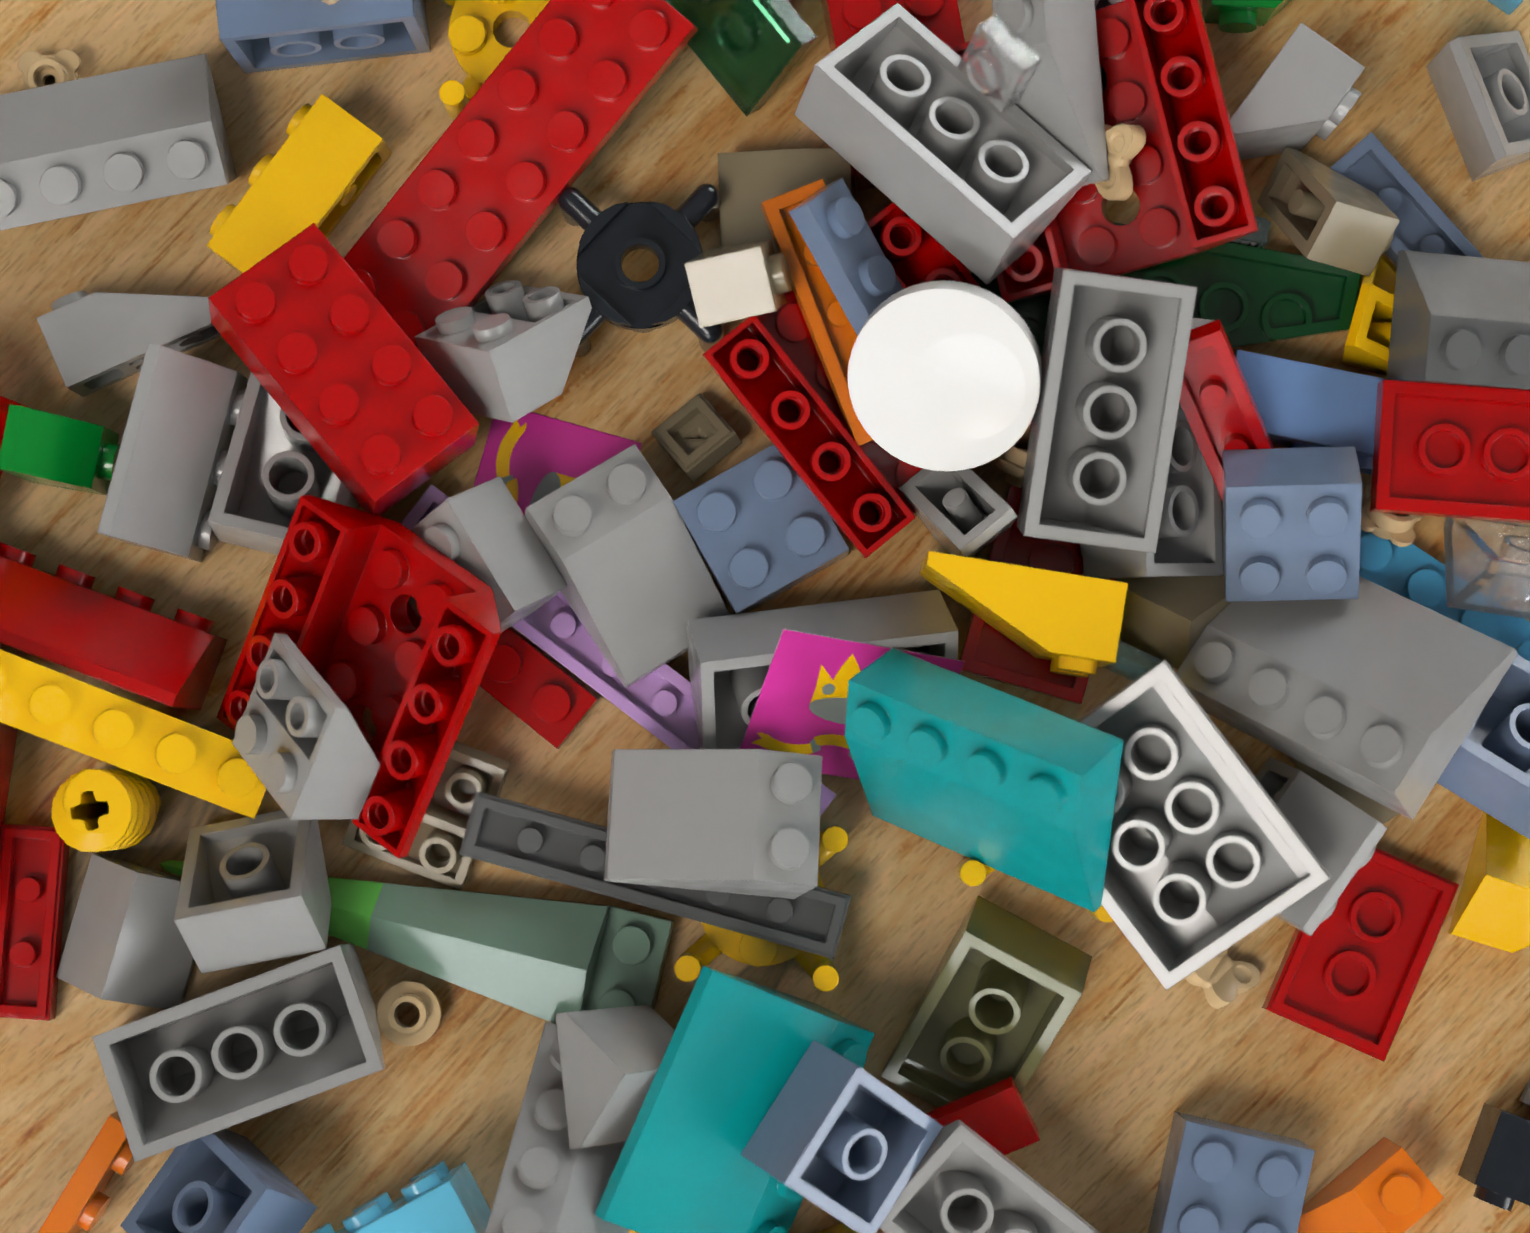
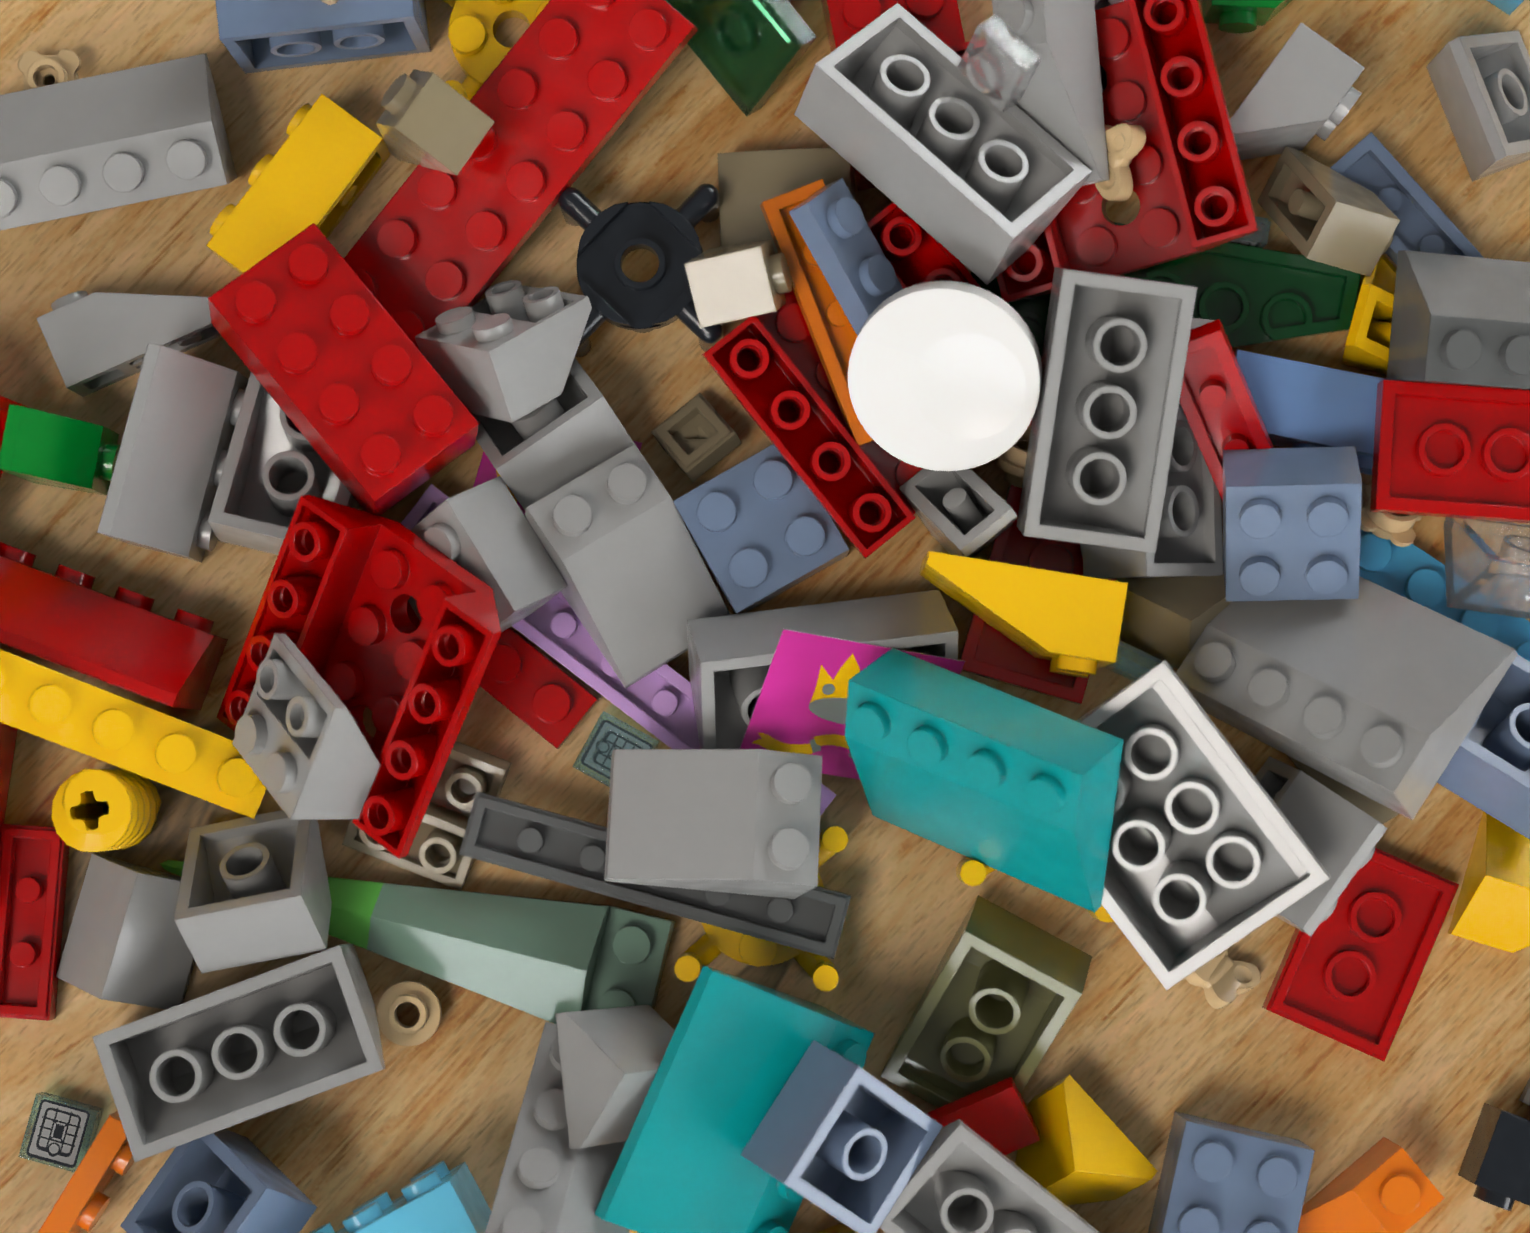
(59, 1131): none -> tile
(430, 123): none -> dark tan slope
(554, 440): none -> light grey slope
(606, 736): none -> clear light blue tile
(1080, 1149): none -> yellow slope

